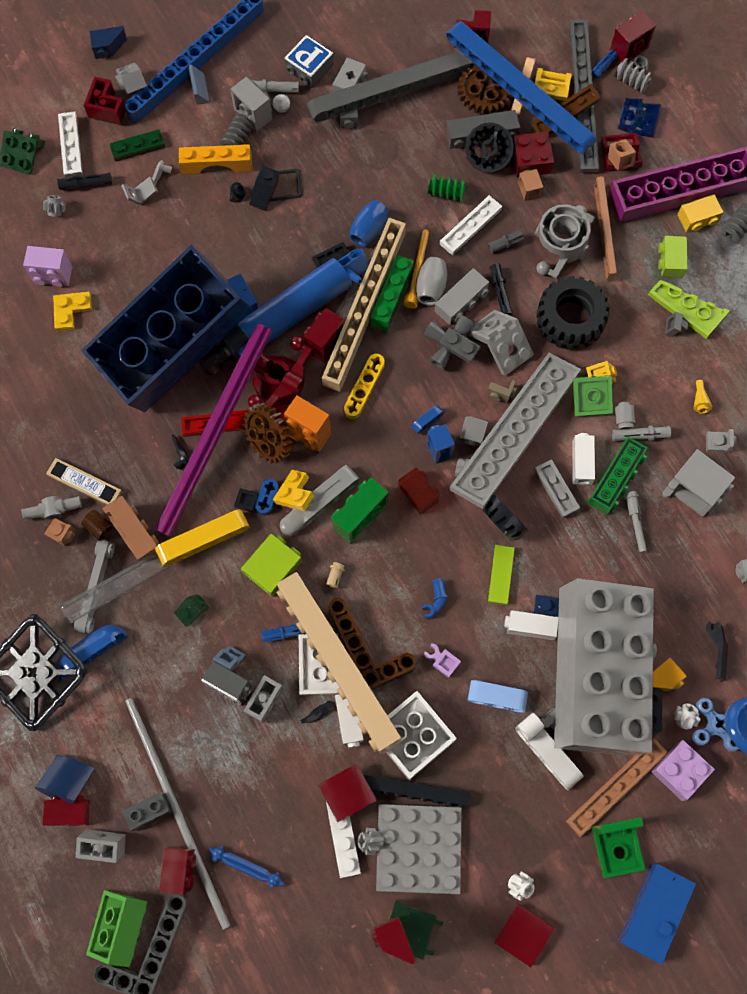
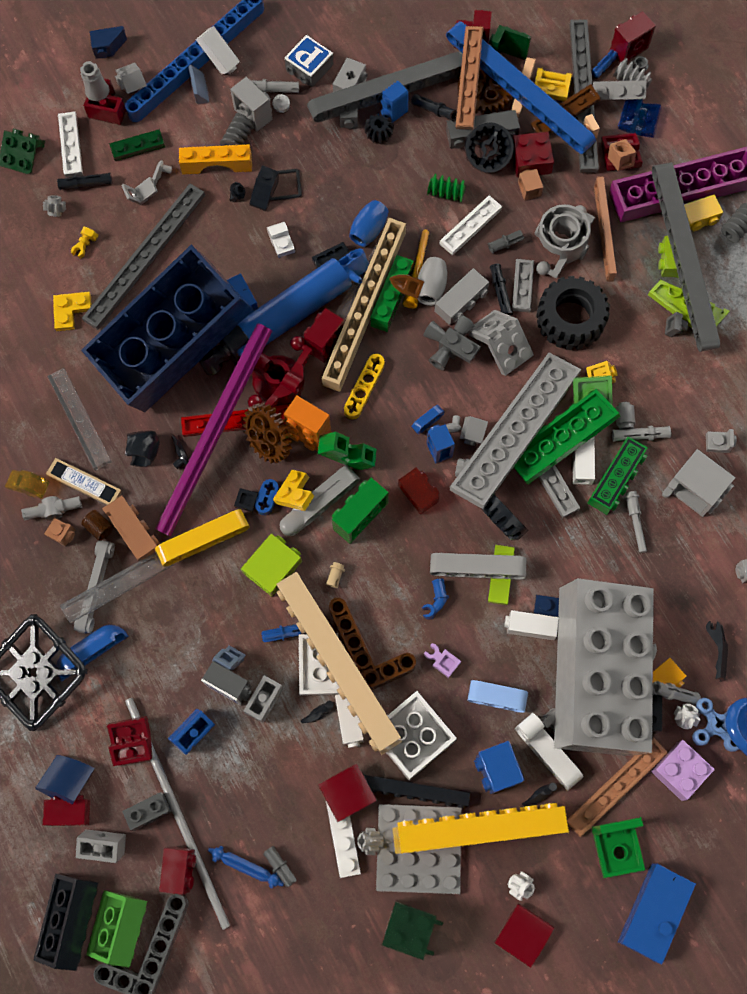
(27, 483): none -> clear yellow brick
(48, 266): lavender brick -> none
(65, 922): none -> black slope
(79, 419): none -> clear tile
(87, 234): none -> yellow piece
(94, 83): none -> light grey plant
(130, 741): none -> dark red slope
(142, 447): none -> black piece
(143, 257): none -> dark grey plate
(191, 609): clear green bracket -> none
(191, 731): none -> blue brick
(218, 51): none -> white brick
(279, 866): none -> dark grey axle
(280, 239): none -> white brick
(337, 448): none -> green arch
(379, 128): none -> black gear
(393, 940): dark red slope -> none
(395, 101): none -> blue brick
(407, 285): none -> dark orange plate
(438, 109): none -> black pin
(454, 426): none -> light grey bar
(469, 77): none -> nougat tile
(478, 566): none -> light grey beam
(483, 829): none -> yellow brick
(498, 768): none -> blue piece
(500, 393): dark tan bracket -> none
(510, 42): none -> dark green bracket
(523, 285): none -> light grey tile
(540, 794): none -> black bar
(565, 435): none -> green plate
(591, 124): none -> light nougat plate
(621, 89): none -> light grey plate
(670, 691): none -> light grey pin
(685, 257): none -> dark grey beam
(702, 402): yellow cone -> none

